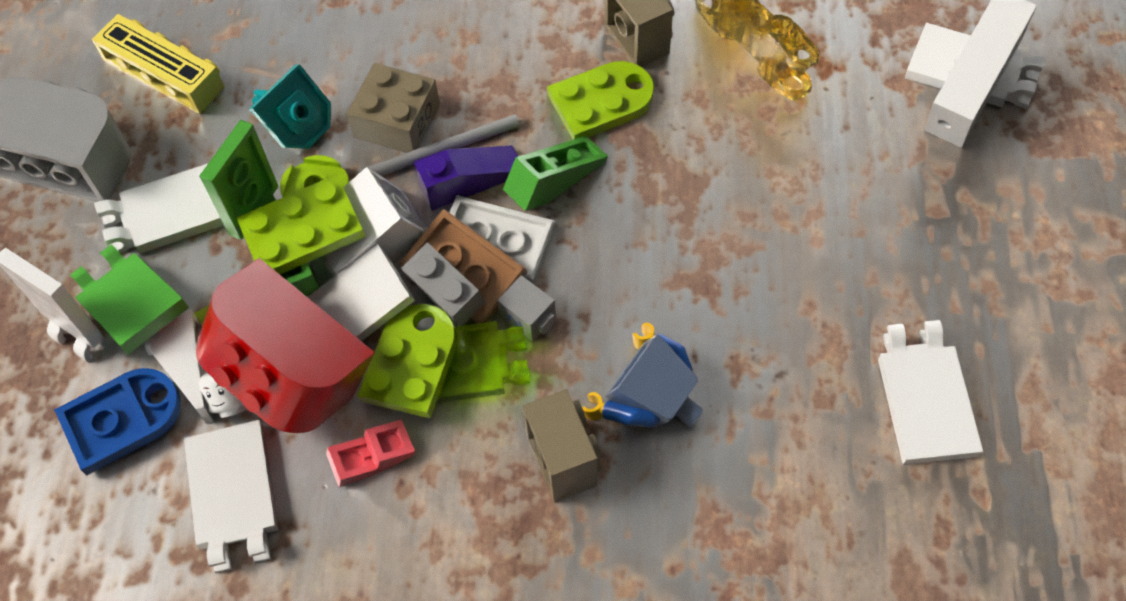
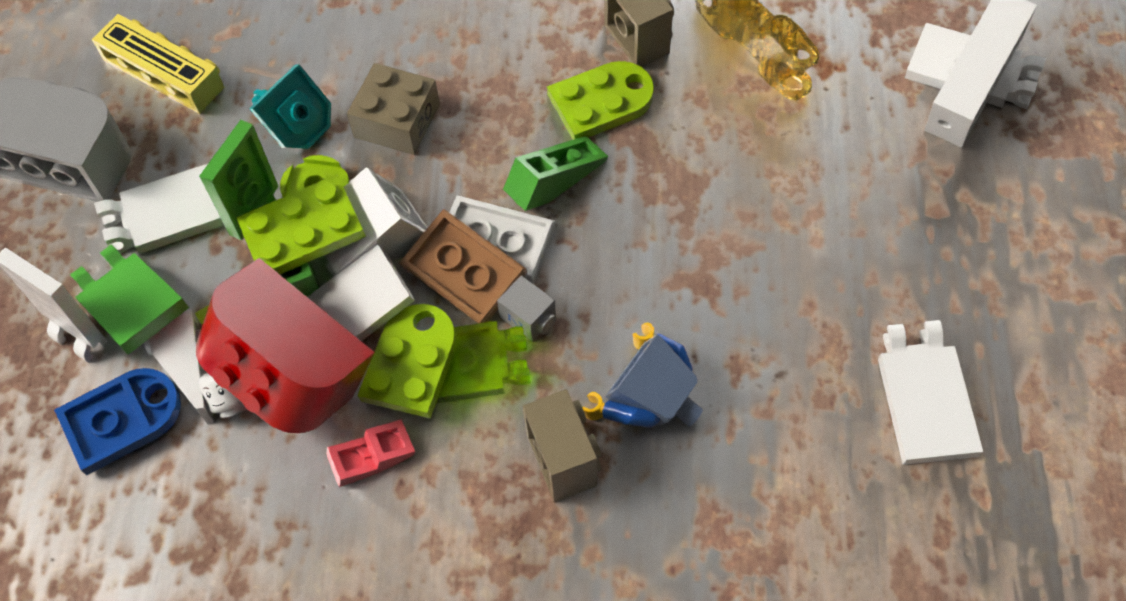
(231, 492): white tile -> none
(444, 284): light grey brick -> none
(454, 142): light grey piece -> none
(462, 172): dark purple slope -> none

